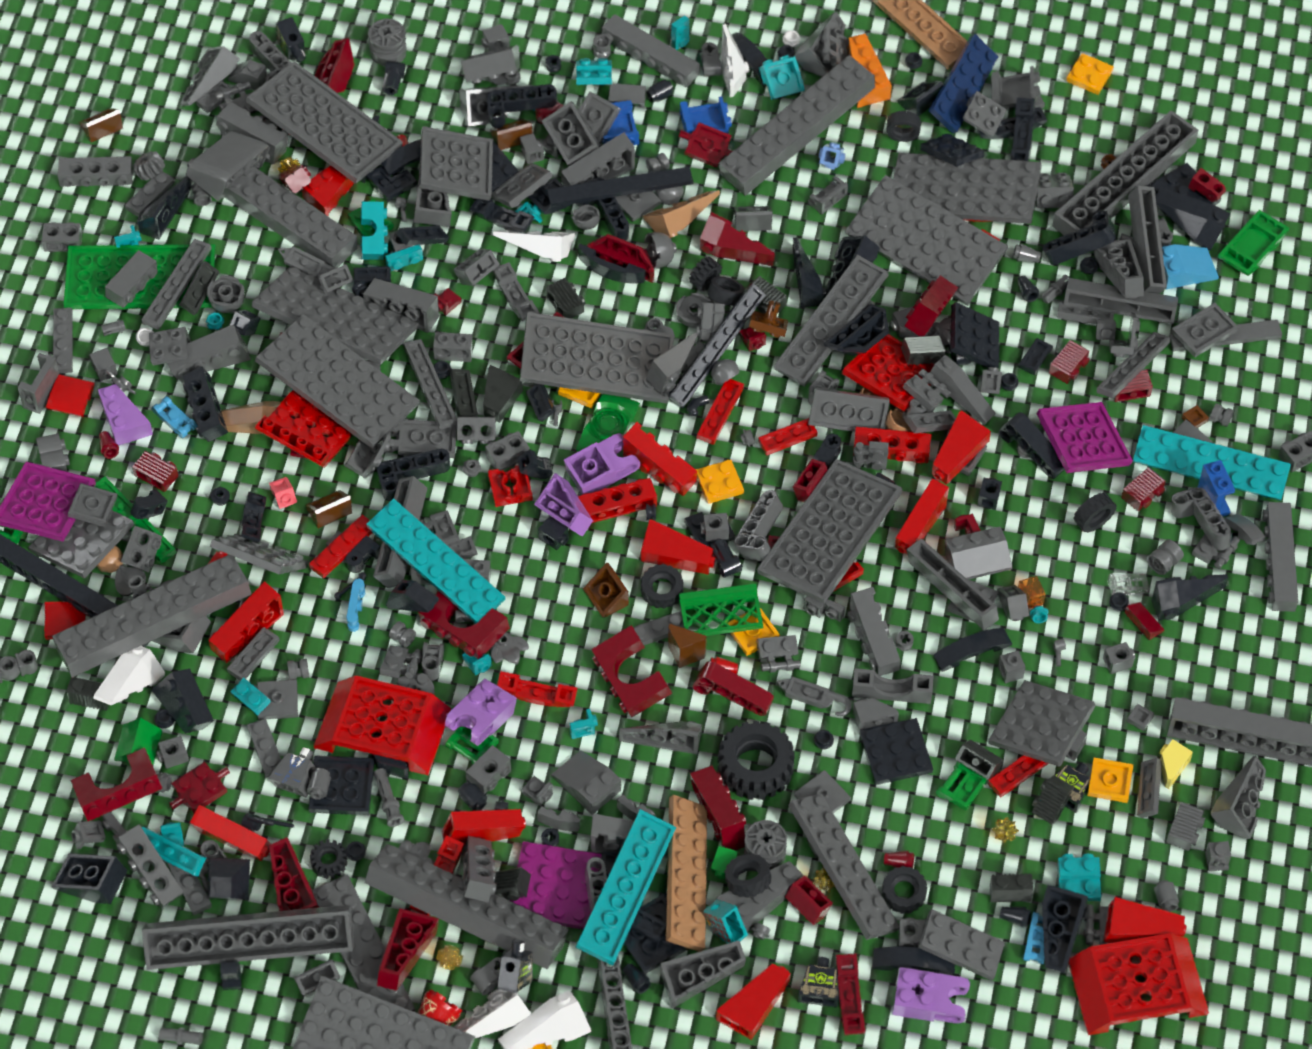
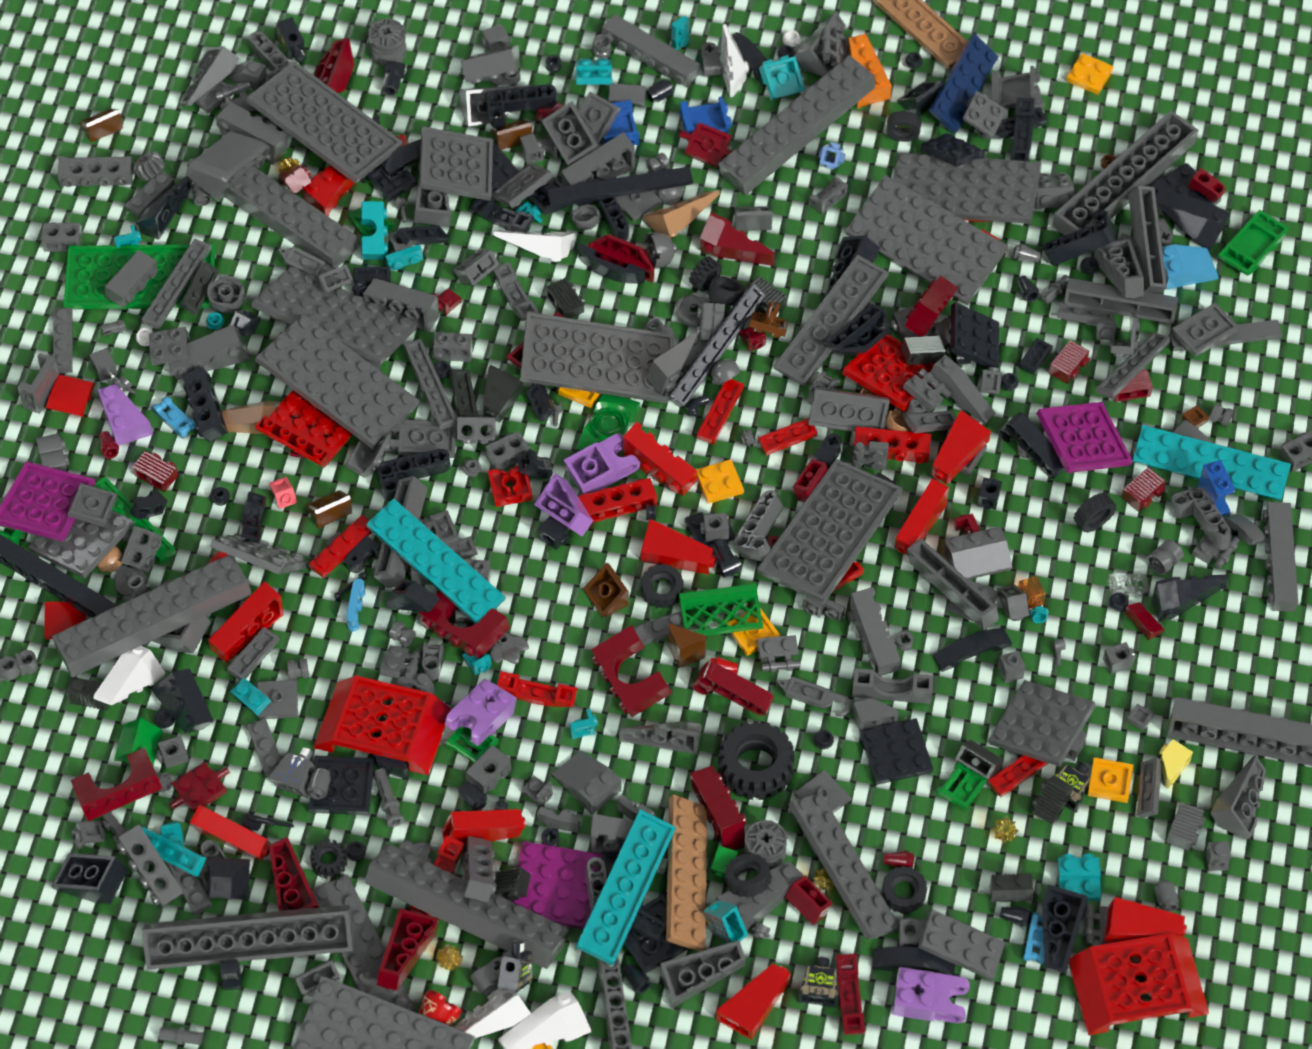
(808, 281): black wedge -> none

